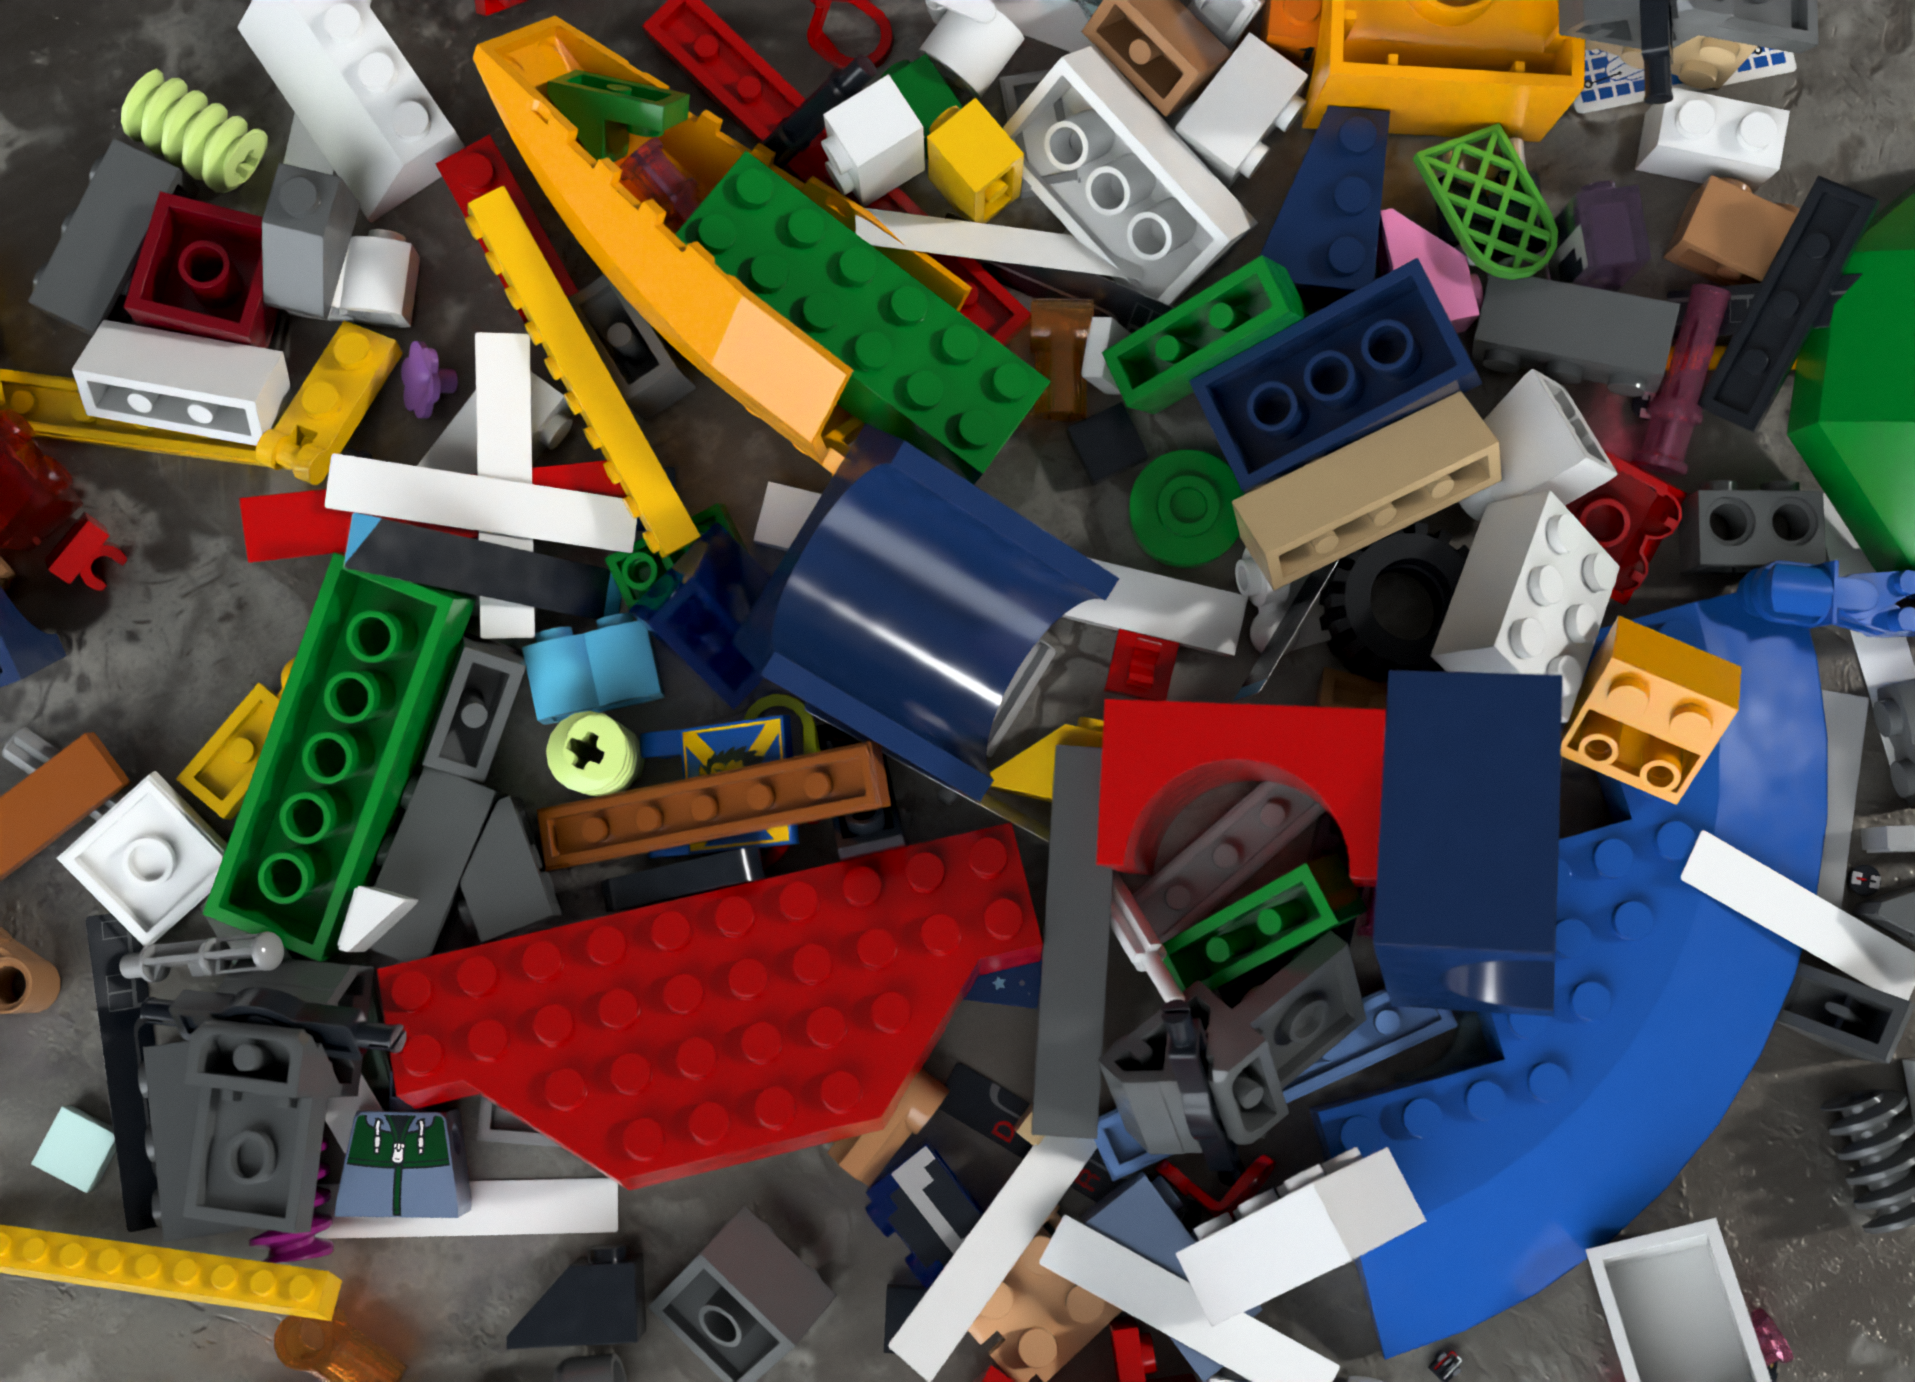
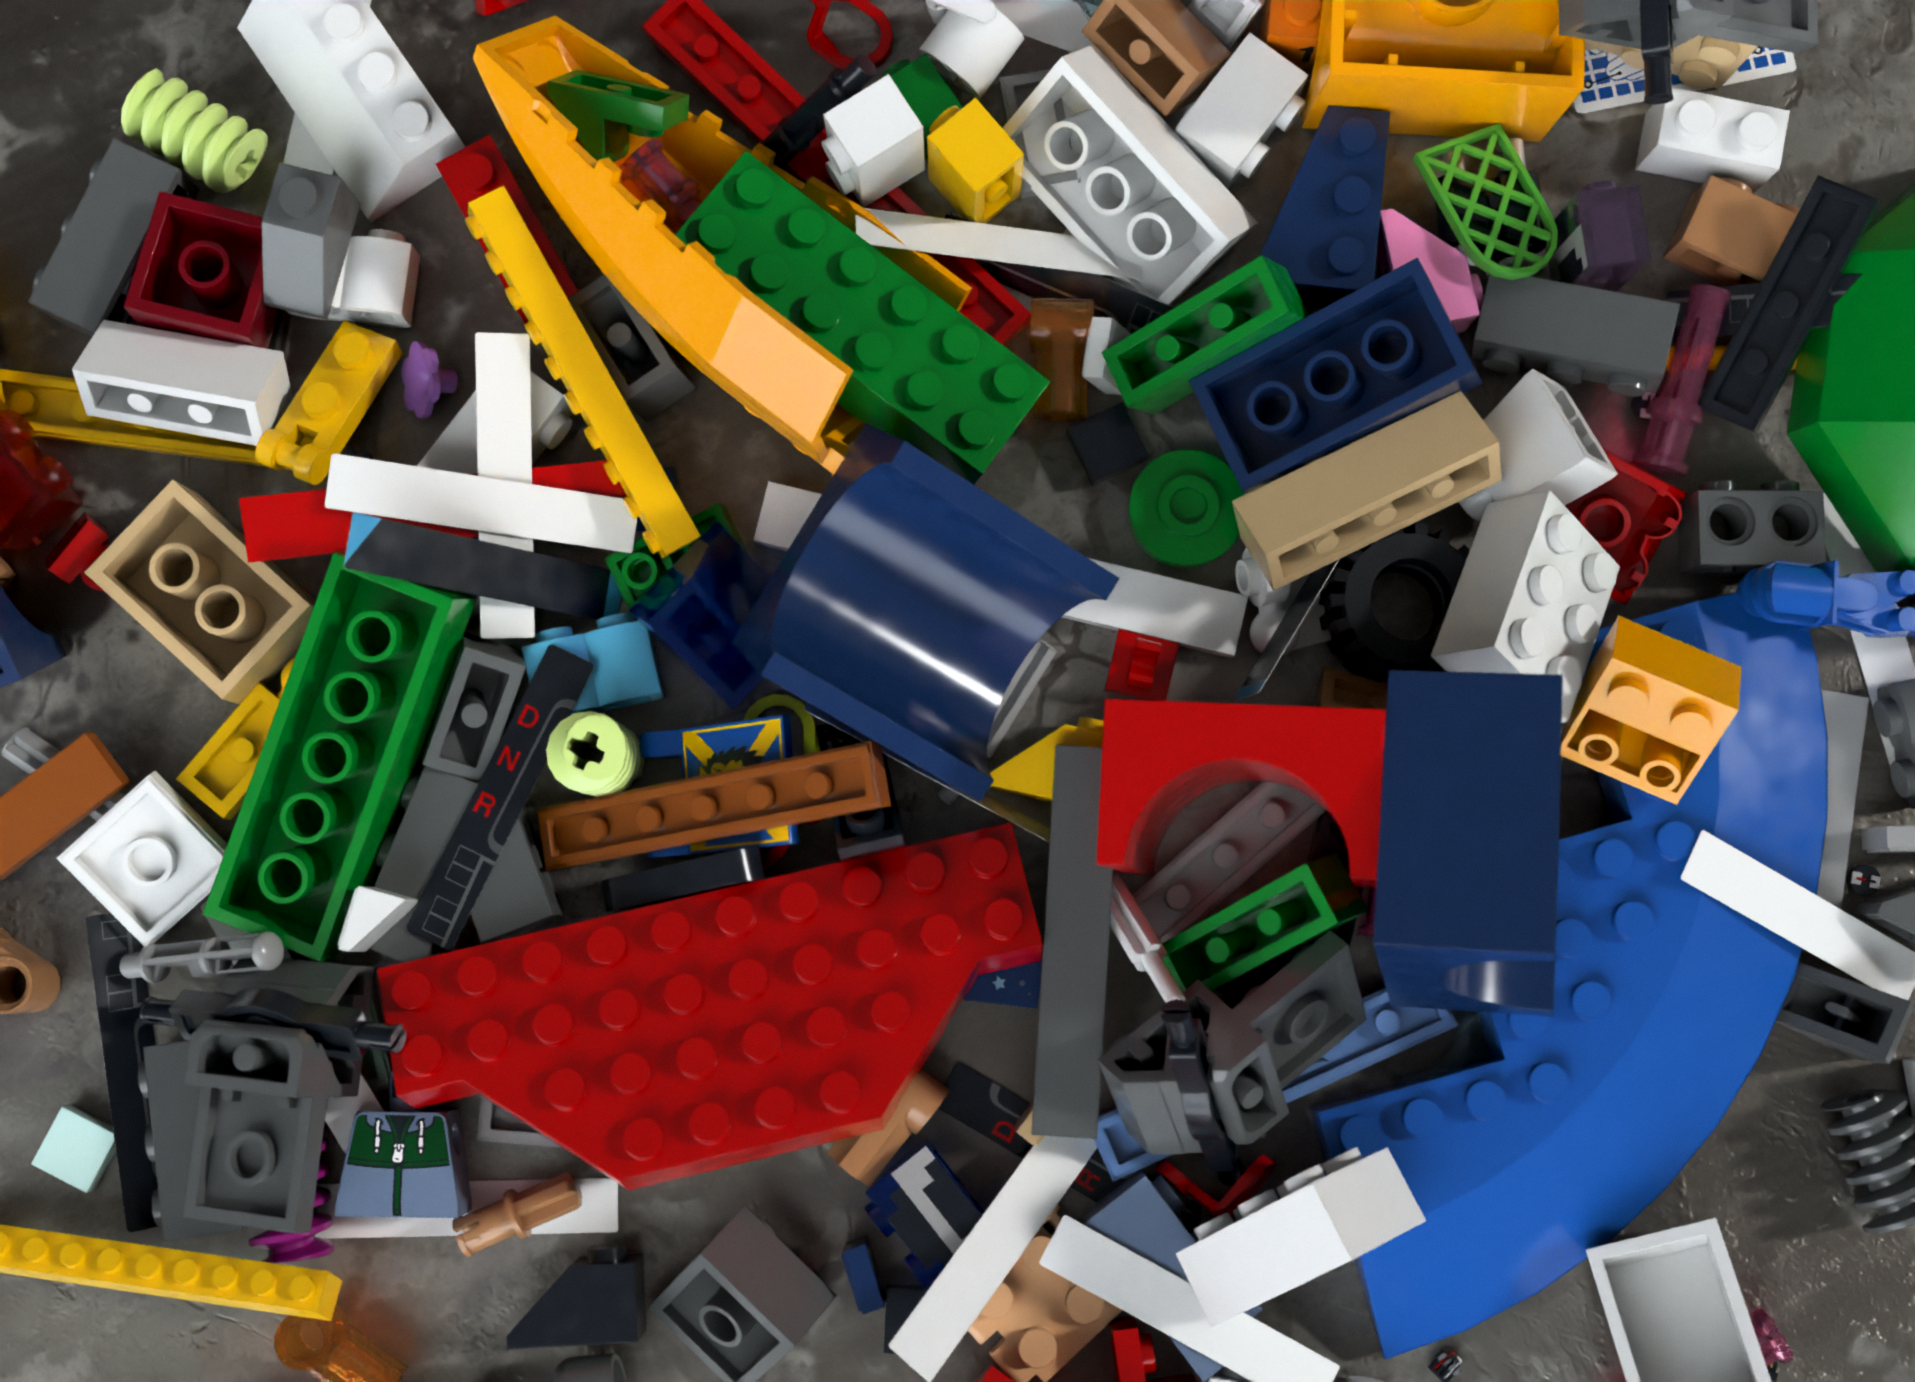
(192, 588): none -> tan brick
(499, 798): none -> black sticker
(517, 1213): none -> medium nougat axle
(863, 1275): none -> dark blue tile

